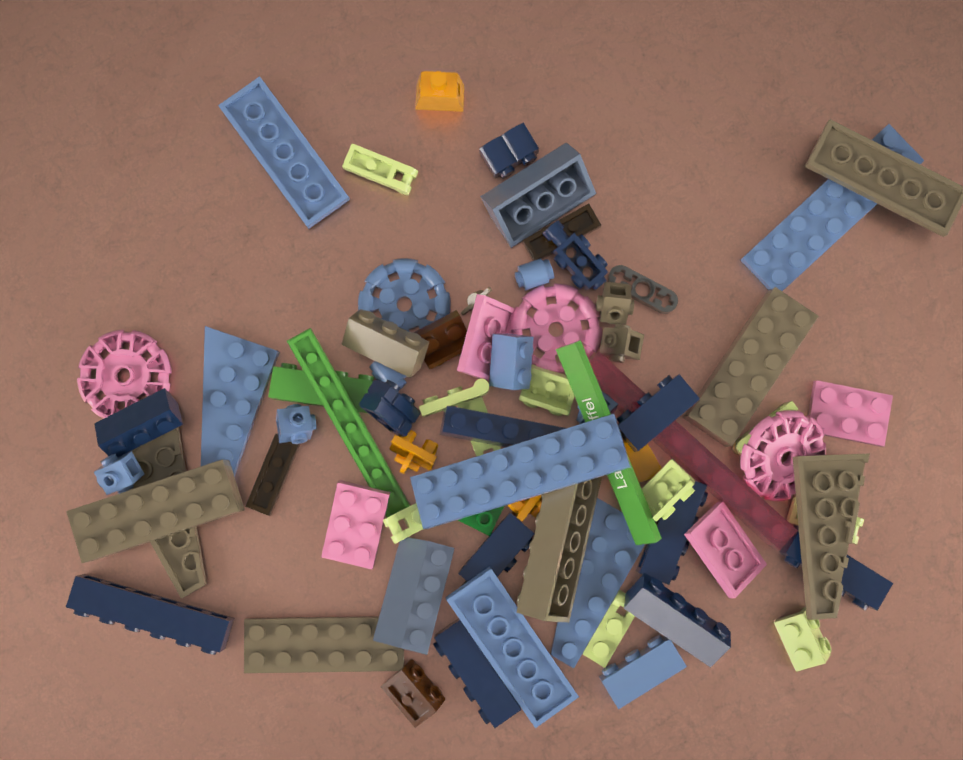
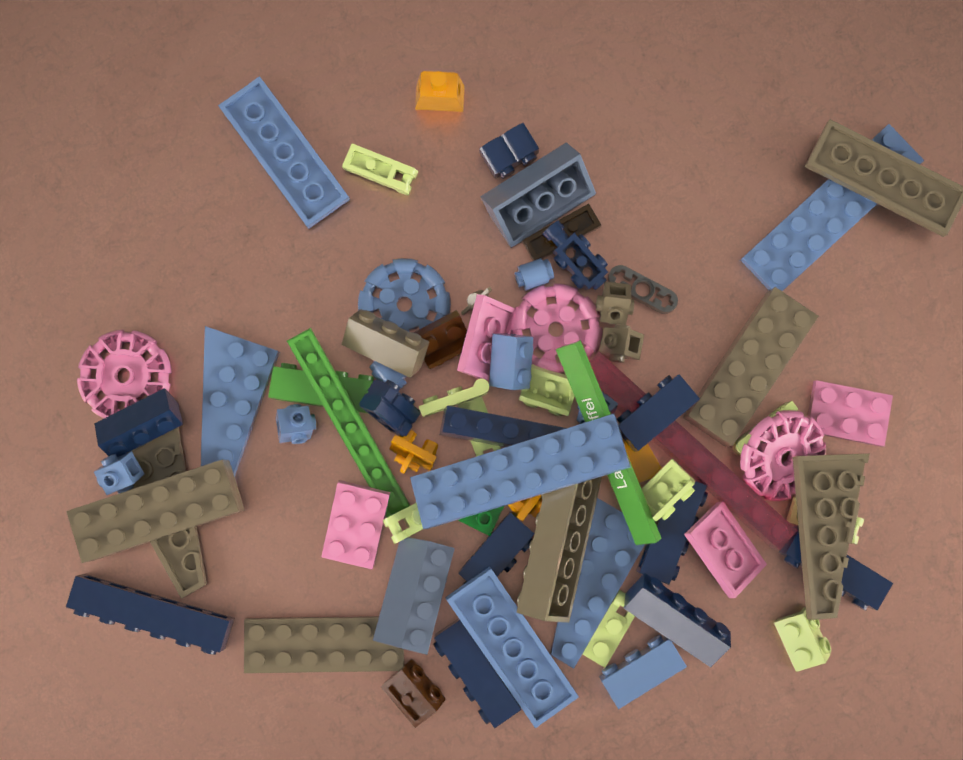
(272, 476): dark brown tile -> none

